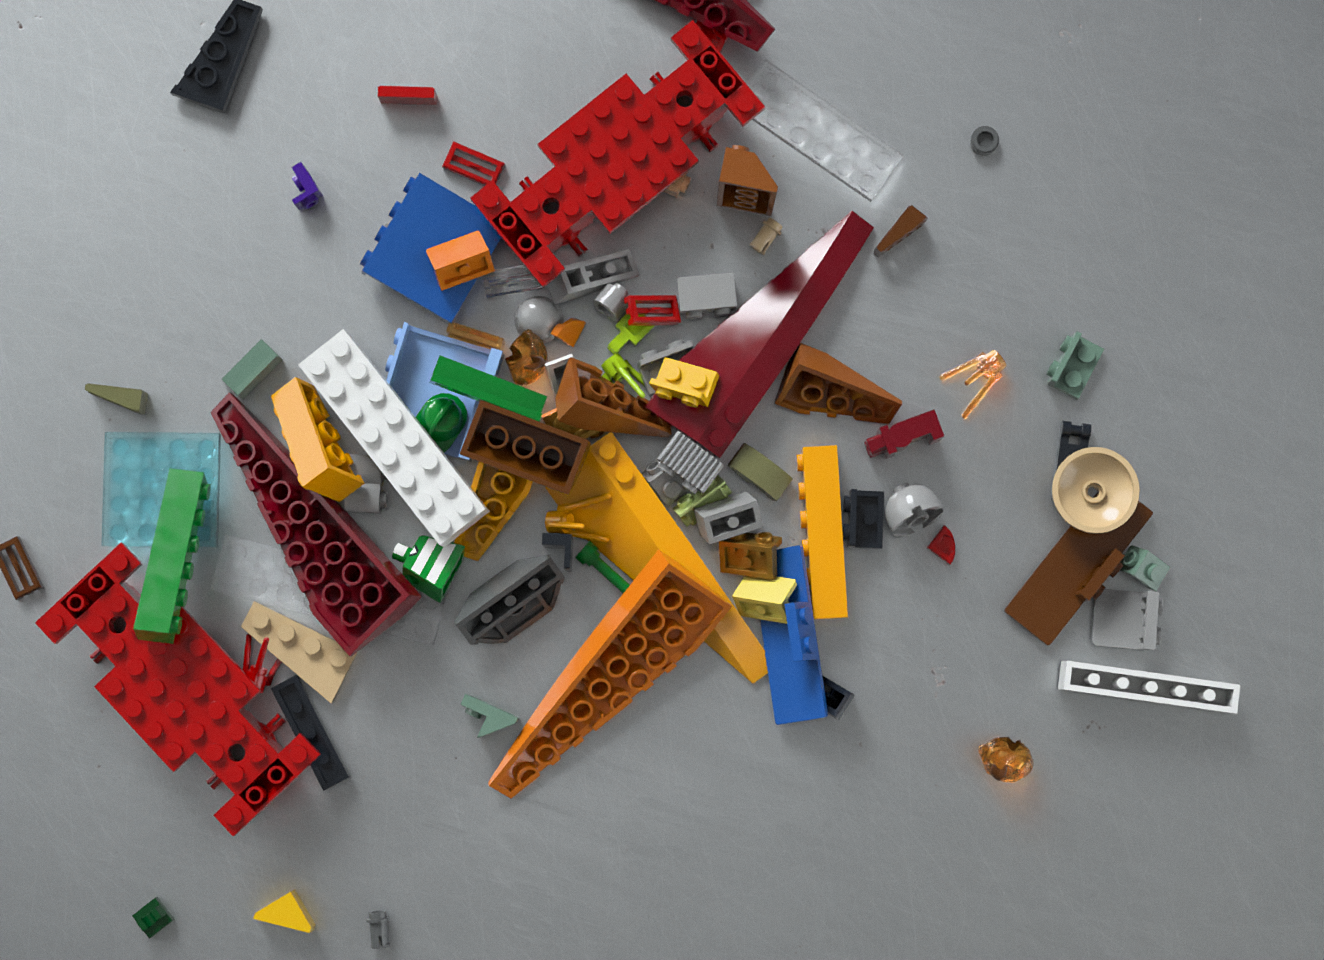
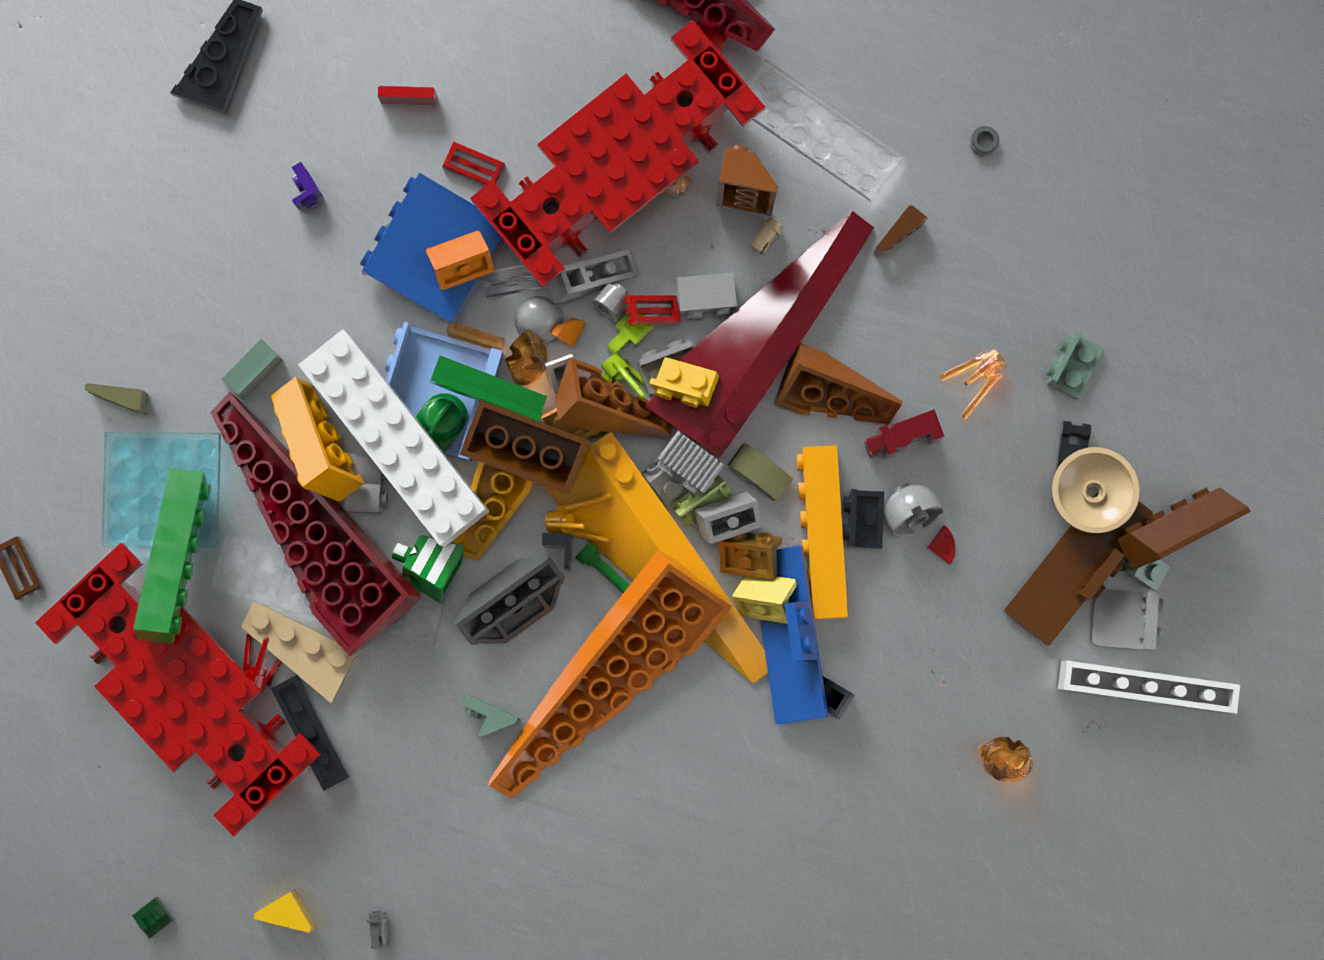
(1180, 527): none -> reddish brown slope

